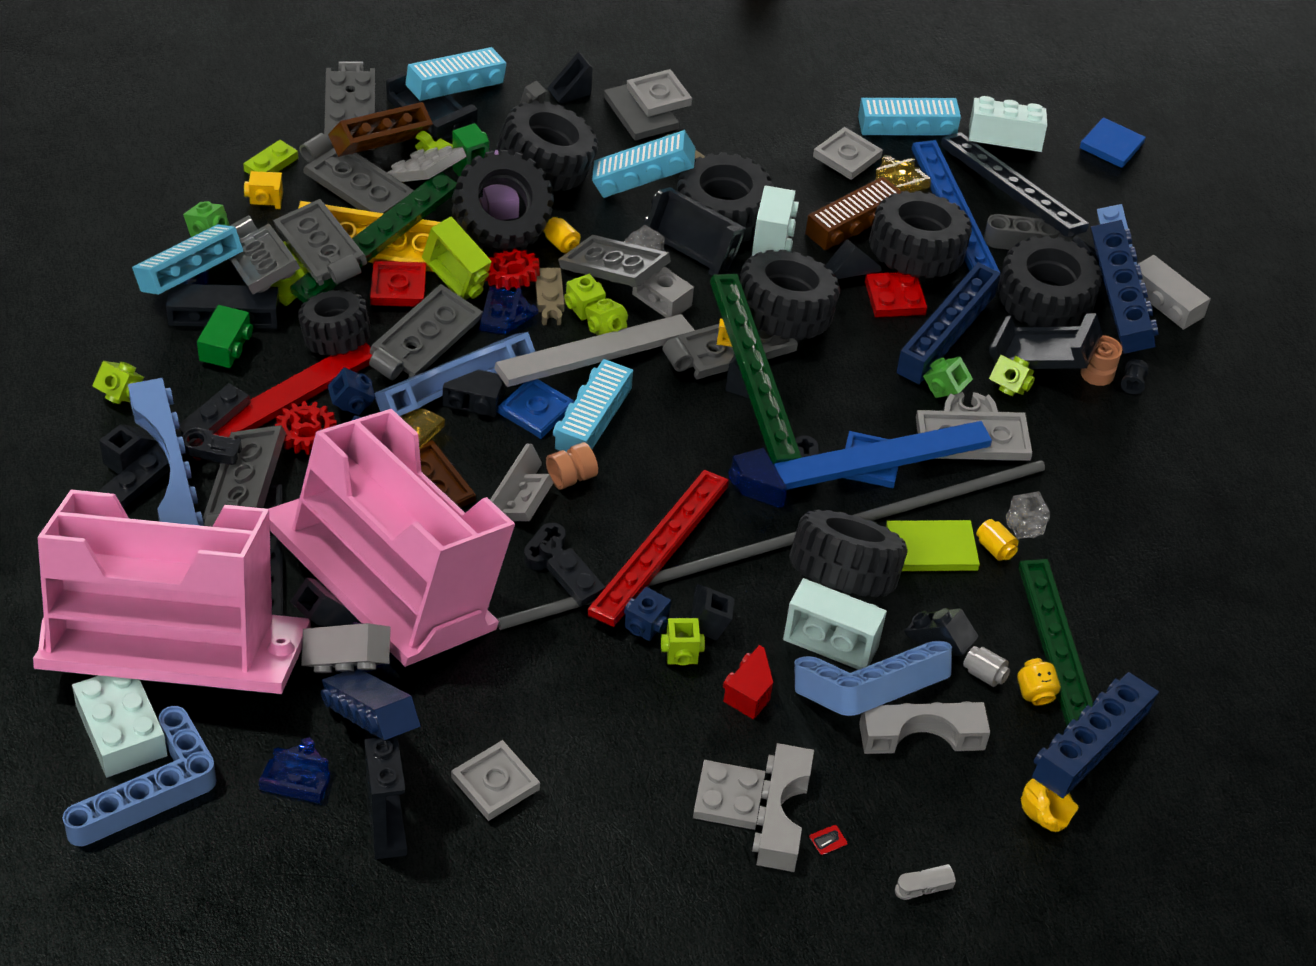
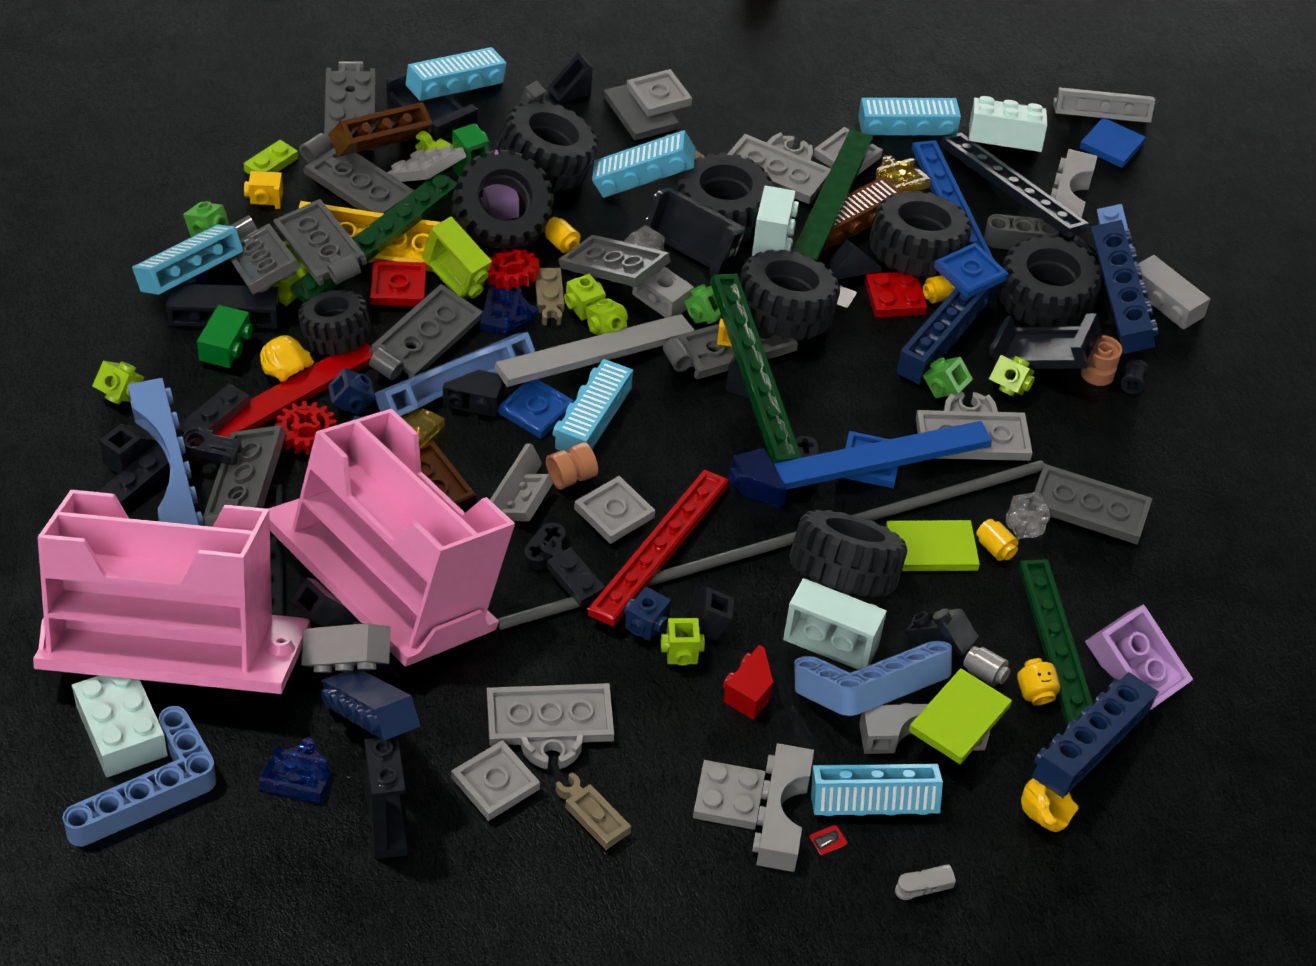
(284, 357): none -> yellow hair
(550, 719): none -> light grey plate
(593, 812): none -> dark tan plate
(614, 509): none -> light grey plate
(703, 305): none -> bright green brick
(785, 166): none -> light grey plate
(833, 194): none -> dark green tile
(846, 296): none -> white sticker
(876, 789): none -> medium azure brick
(937, 289): none -> yellow brick
(960, 716): none -> lime tile
(971, 270): none -> blue tile
(1075, 176): none -> light grey arch
(1093, 504): none -> dark grey plate
(1104, 105): none -> light grey fence
(1140, 647): none -> lavender slope

